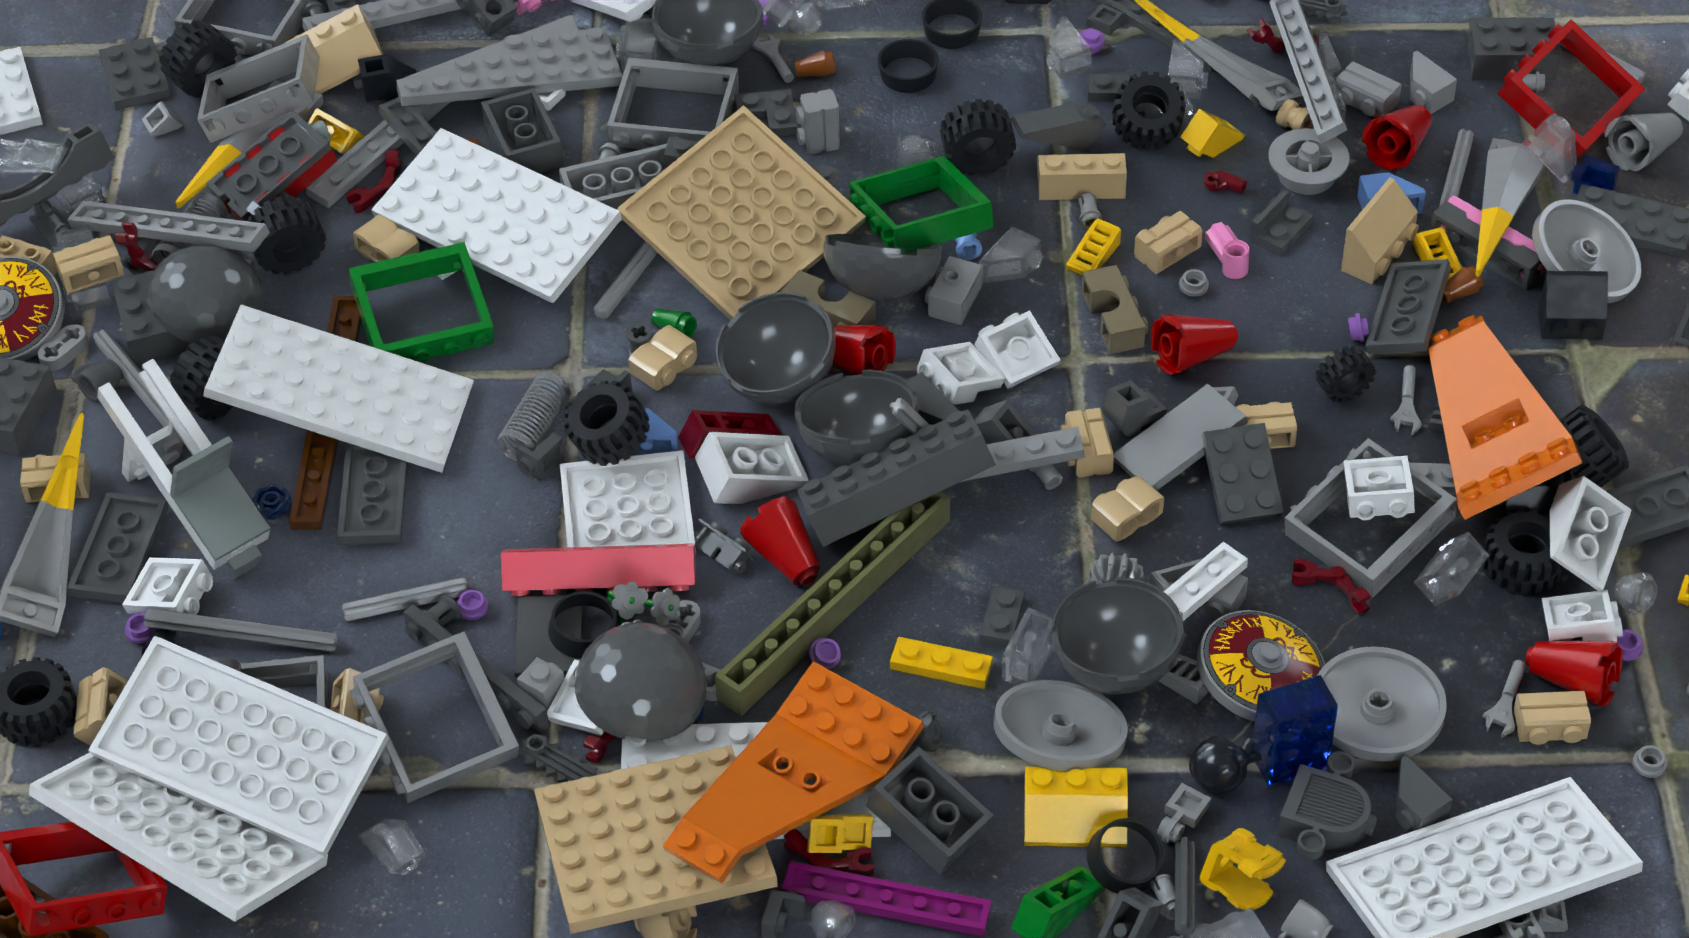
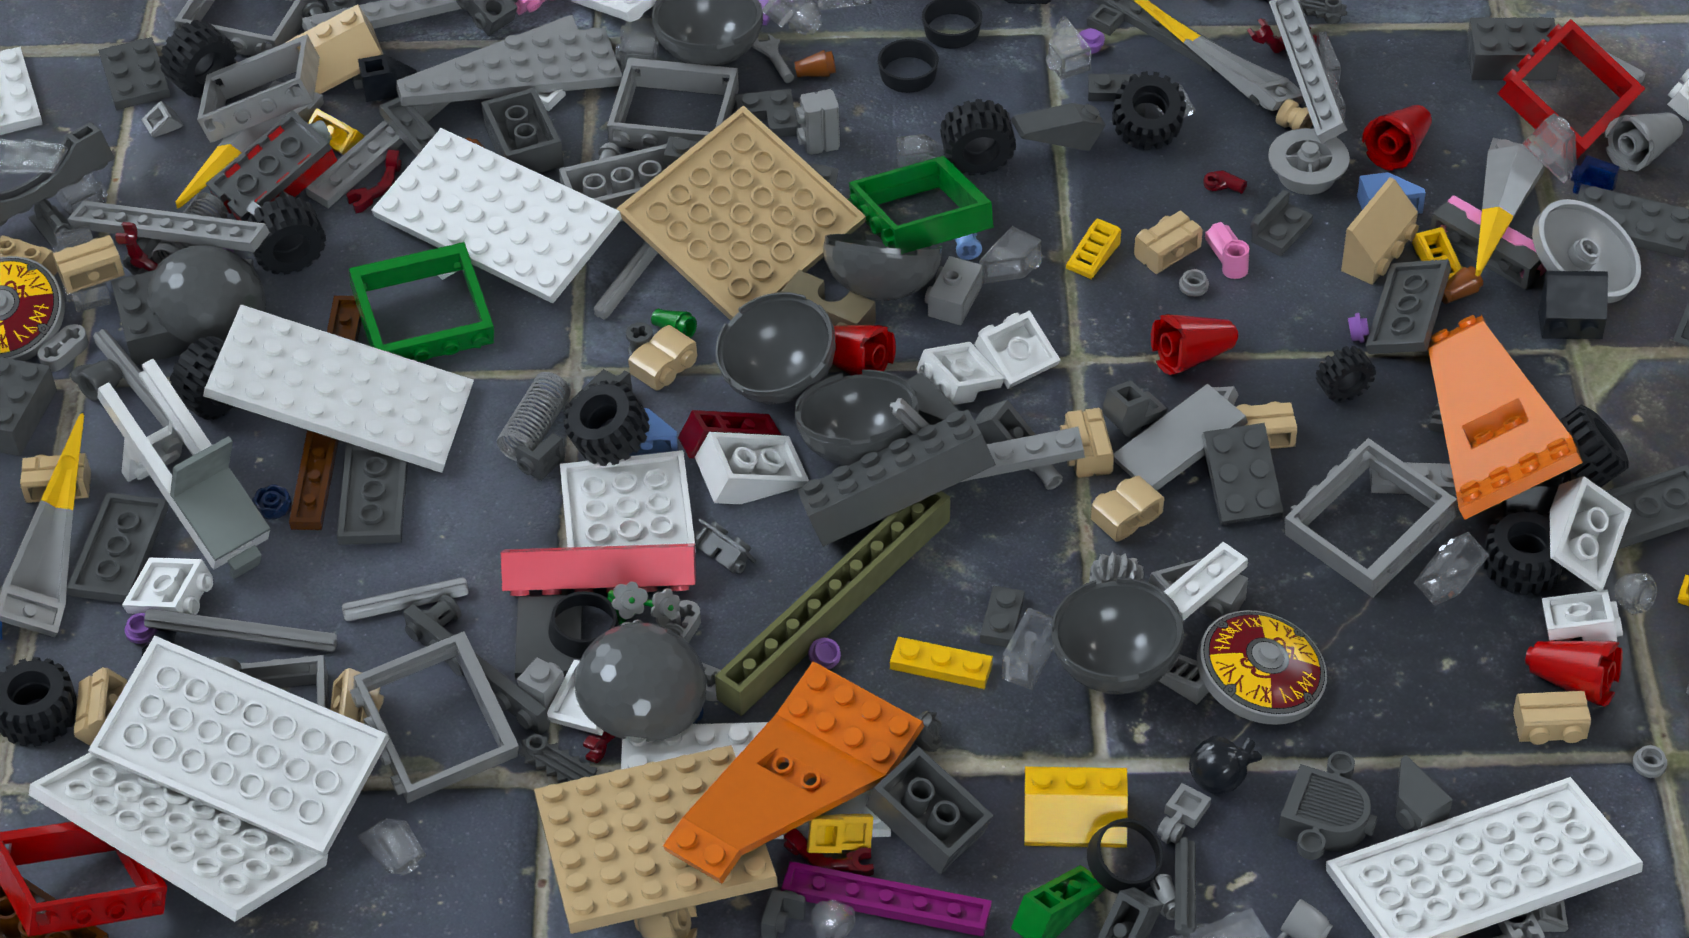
(383, 240): tan brick -> none
(473, 605): medium lavender plate -> none
(782, 540): red cone -> none
(1060, 725): light grey dish -> none
(1078, 174): tan slope -> none
(1089, 210): light grey pin -> none
(1109, 291): dark tan arch -> none
(1187, 69): clear slope -> none
(1210, 134): yellow slope -> none
(1252, 859): yellow piece -> none
(1294, 728): clear blue brick -> none
(1307, 572): dark red piece -> none
(1368, 90): light grey brick -> none
(1379, 487): white plate -> none
(1385, 703): light grey dish -> none
(1406, 413): light grey piece -> none
(1430, 84): light grey slope -> none
(1457, 165): light grey axle -> none
(1502, 711): light grey piece -> none
(1535, 82): light grey pin -> none
(1630, 644): medium lavender plate -> none

